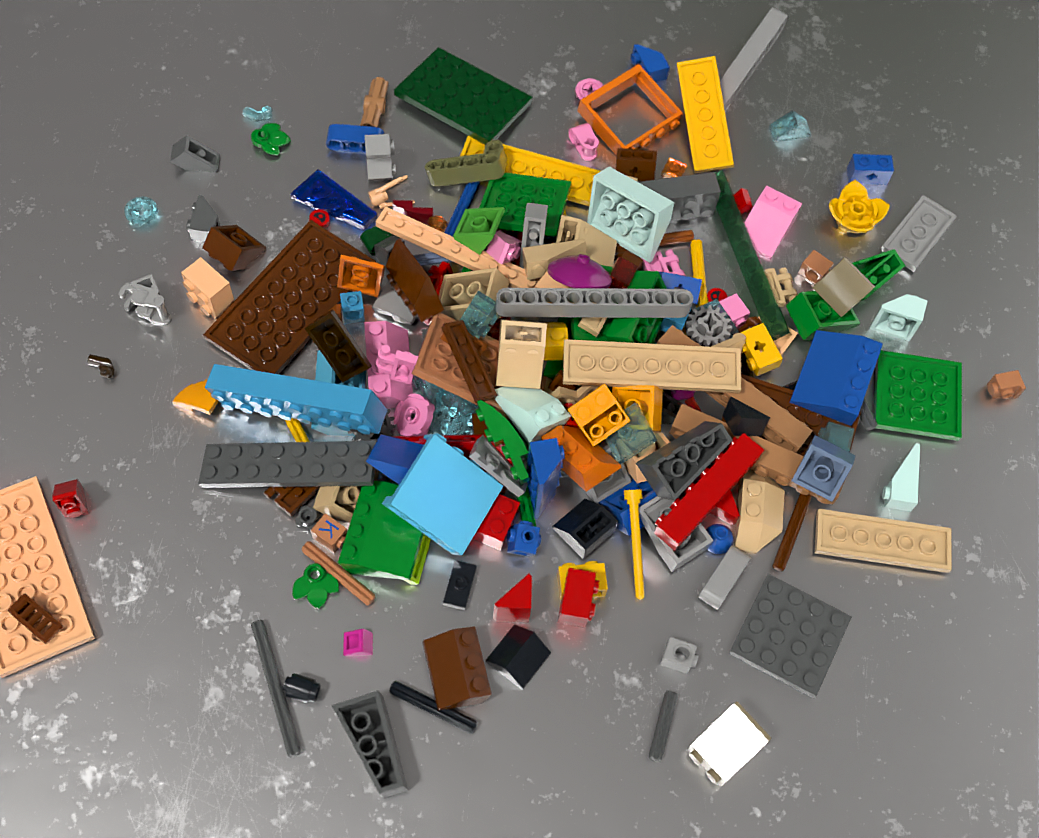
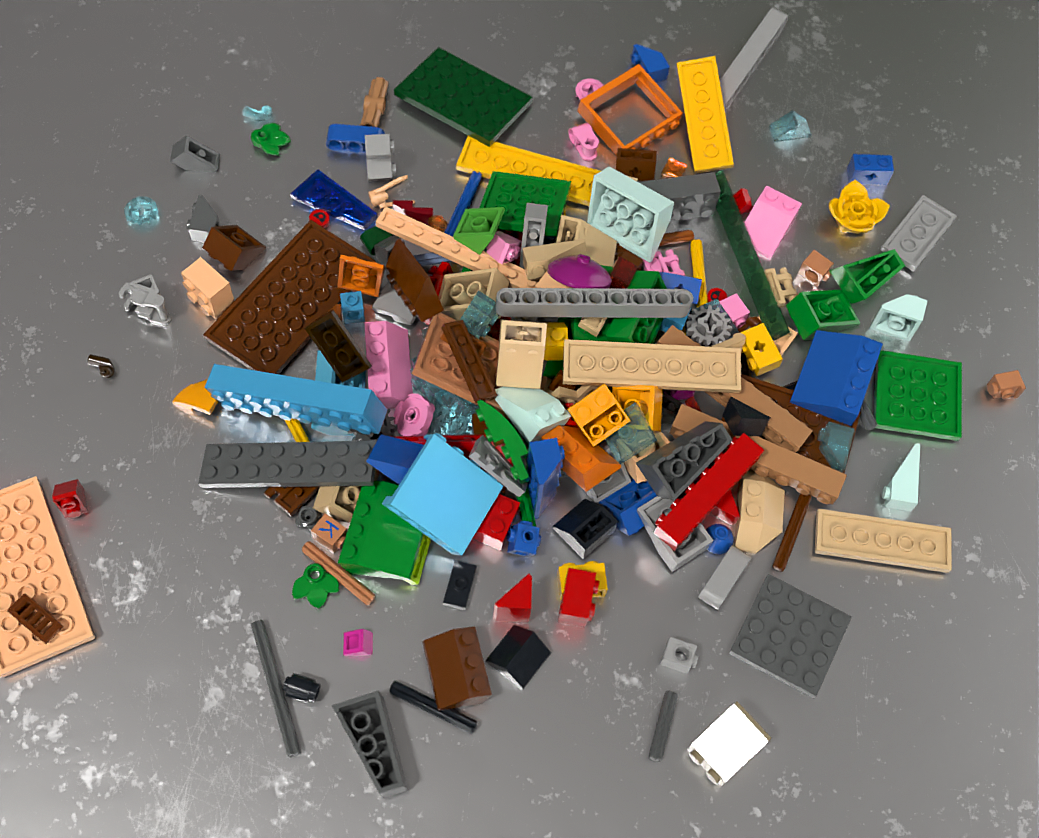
(397, 365): bright pink plate -> none
(468, 168): olive beam -> none
(633, 499): yellow piece -> none
(823, 468): sand blue slope -> none
(843, 287): dark tan slope -> none

